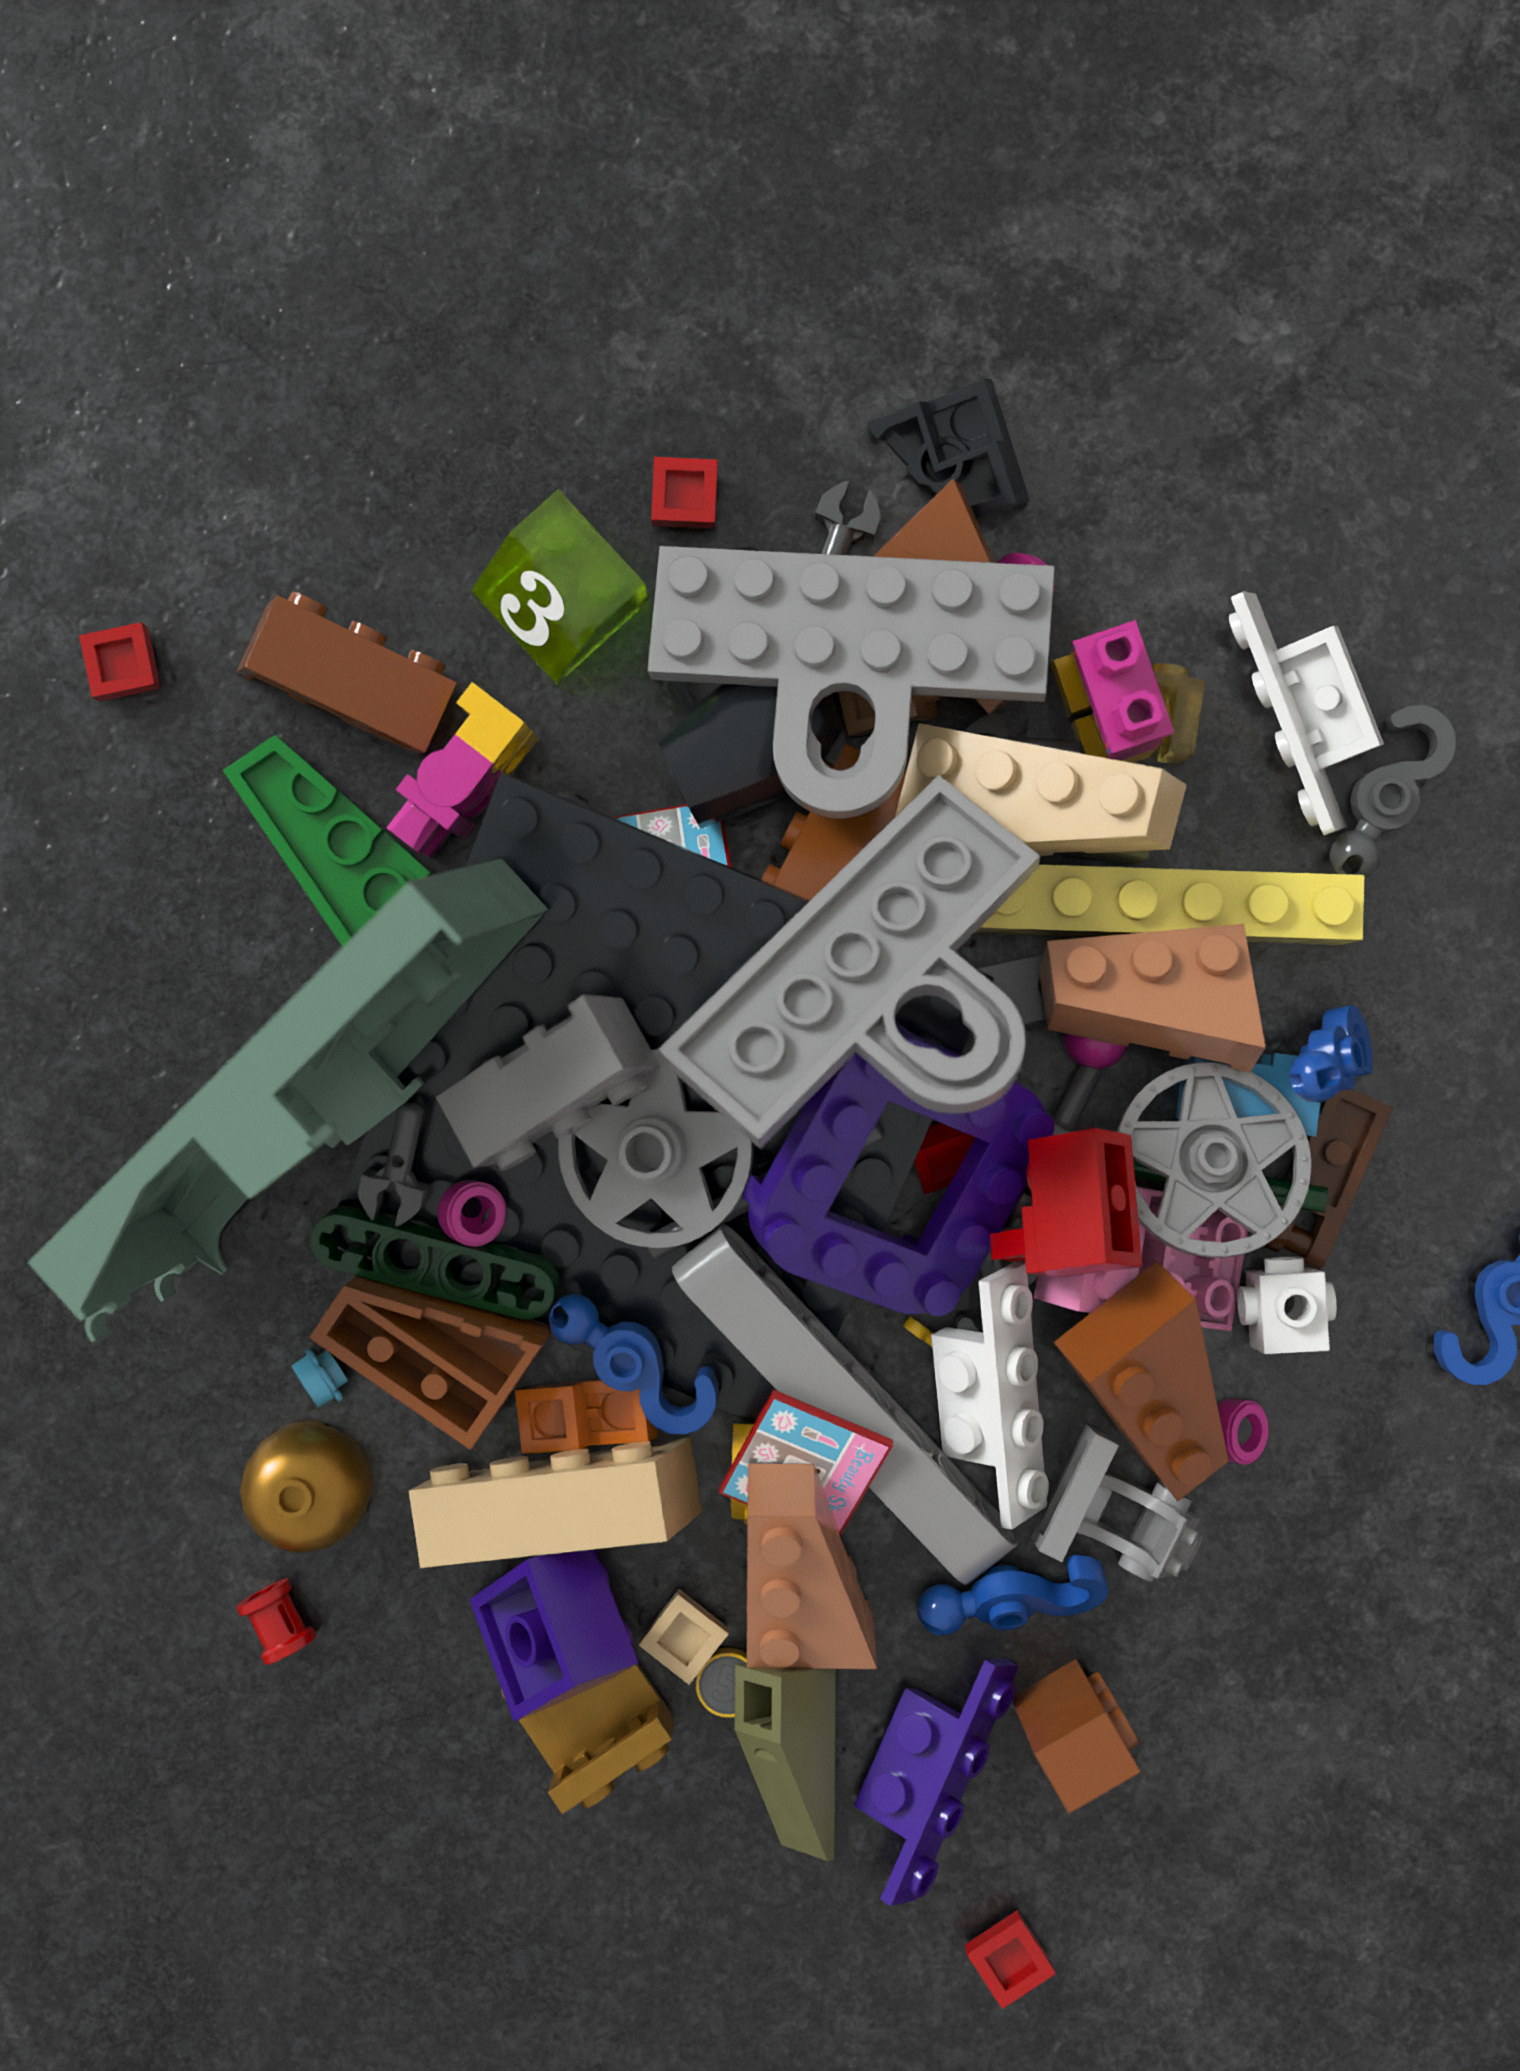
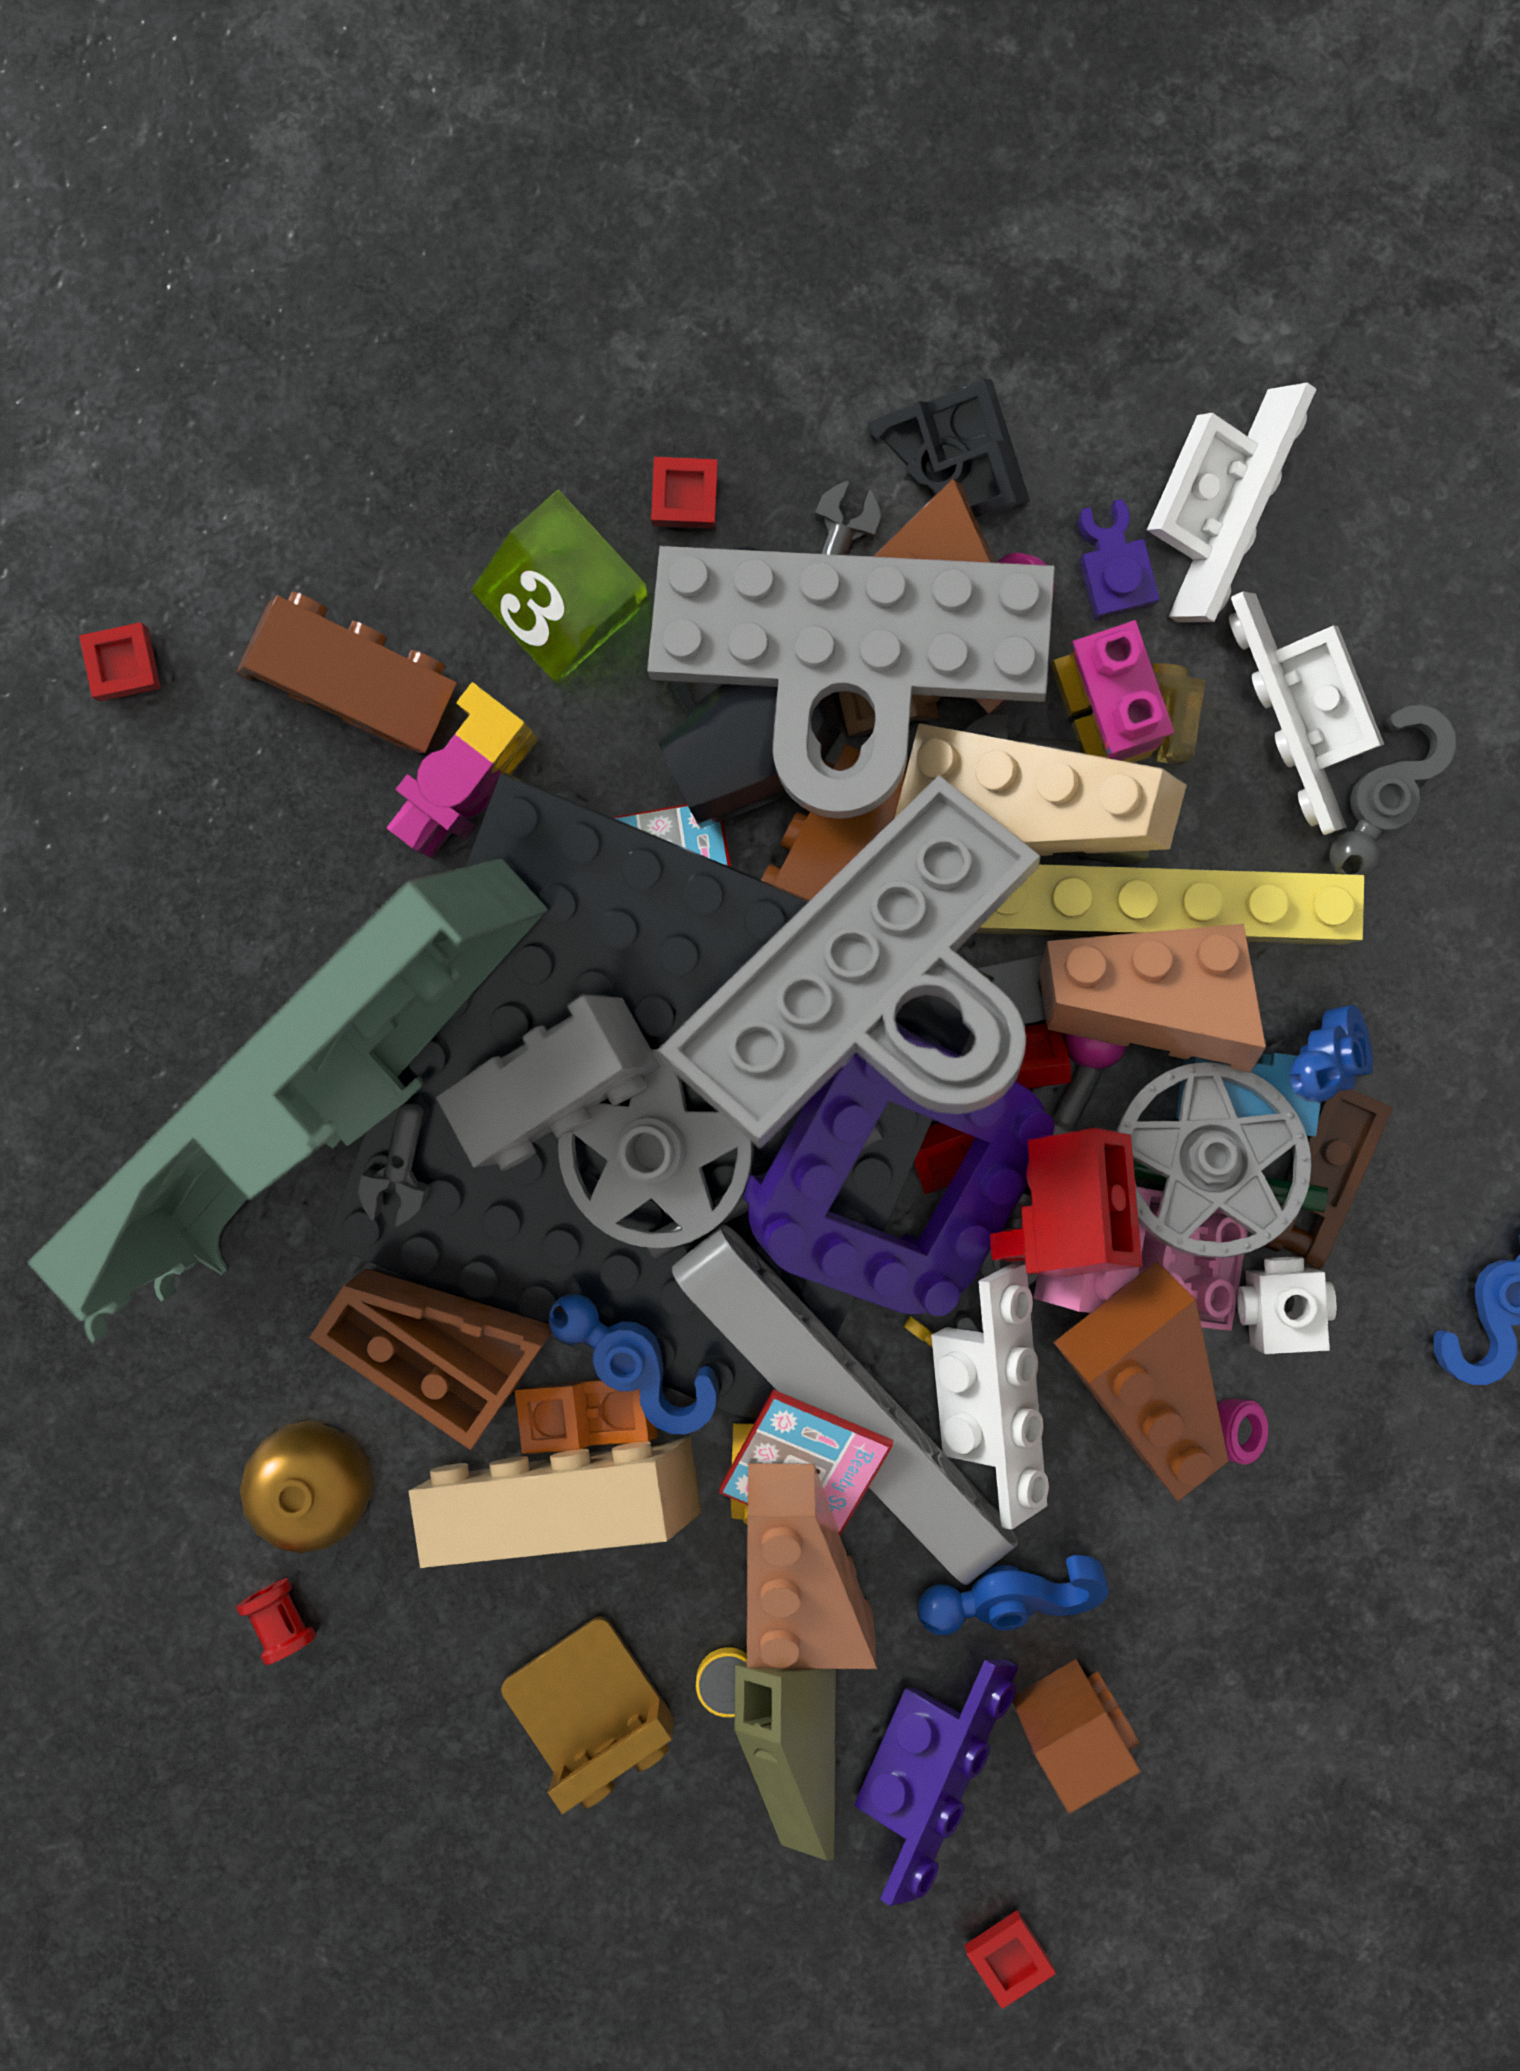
(320, 1376): medium azure plate -> none
(323, 837): green wing -> none
(434, 1273): dark green beam -> none
(471, 1230): dark pink piece -> none
(553, 1630): dark purple slope -> none
(684, 1636): tan plate -> none
(1044, 1058): none -> red plate
(1117, 572): none -> dark purple plate
(1163, 1536): light grey tile -> none
(1221, 494): none -> white bracket

